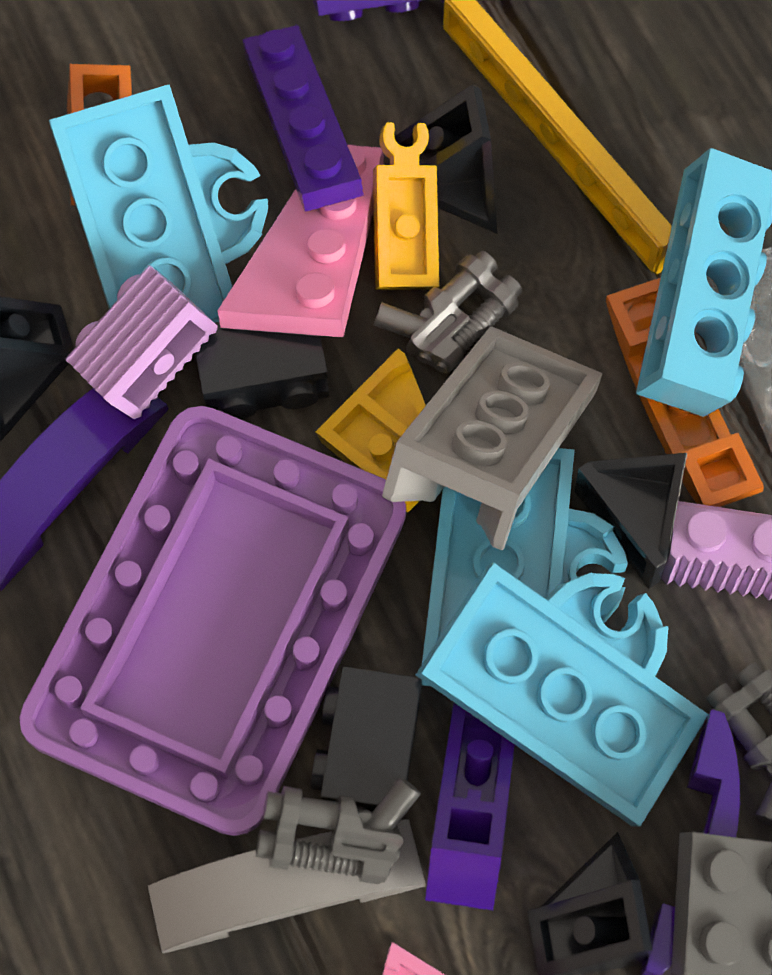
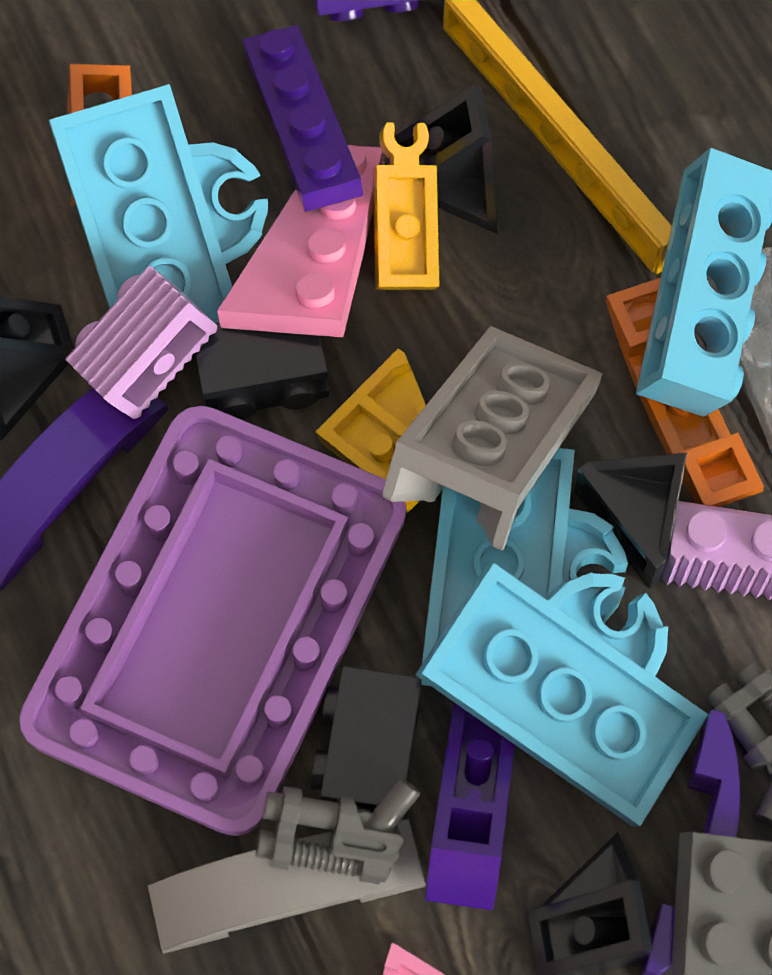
(442, 330): flat silver piece -> none

